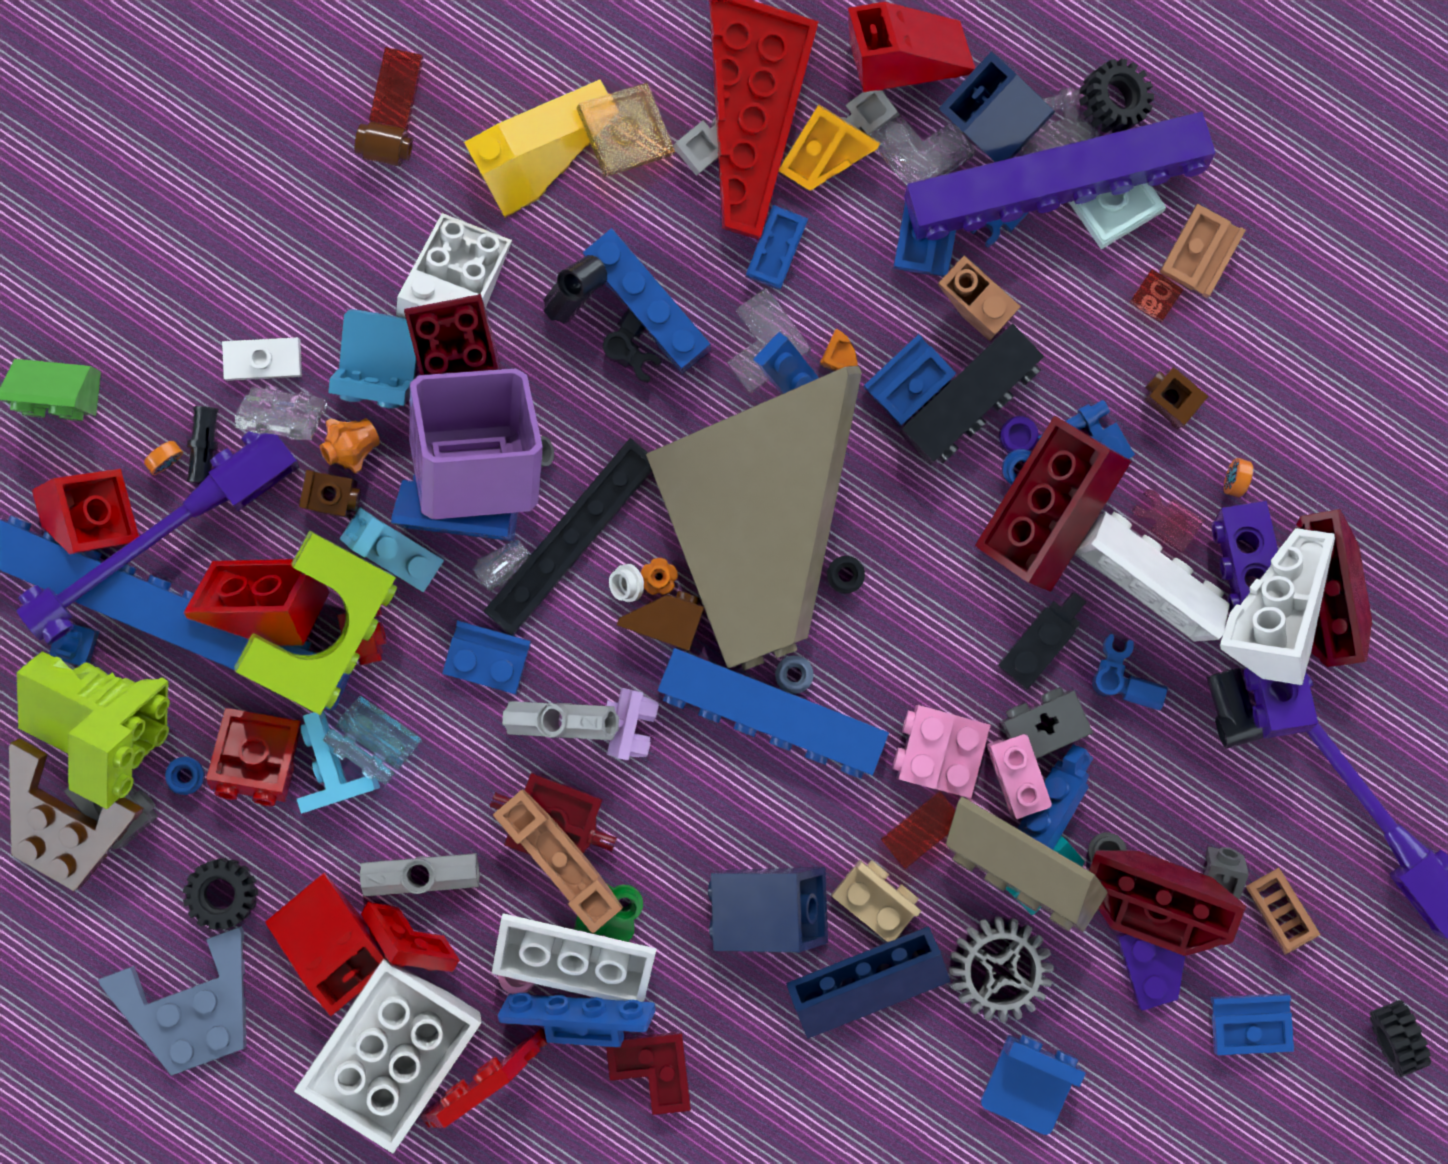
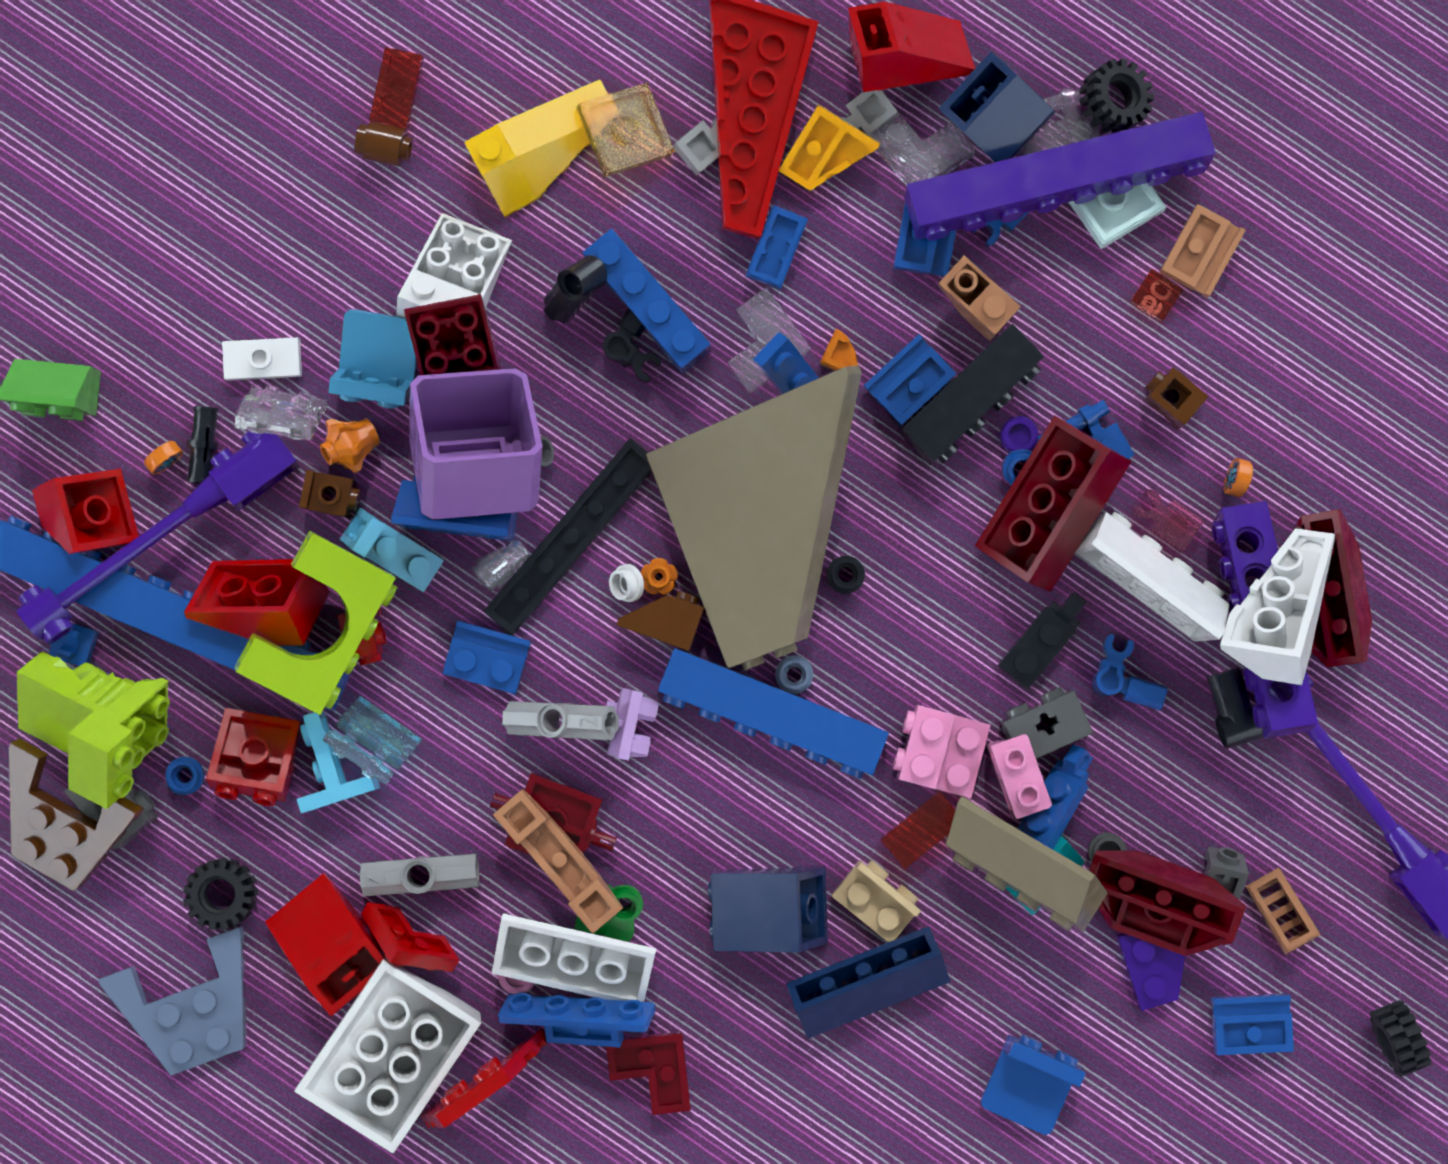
(1011, 954): light grey gear -> none

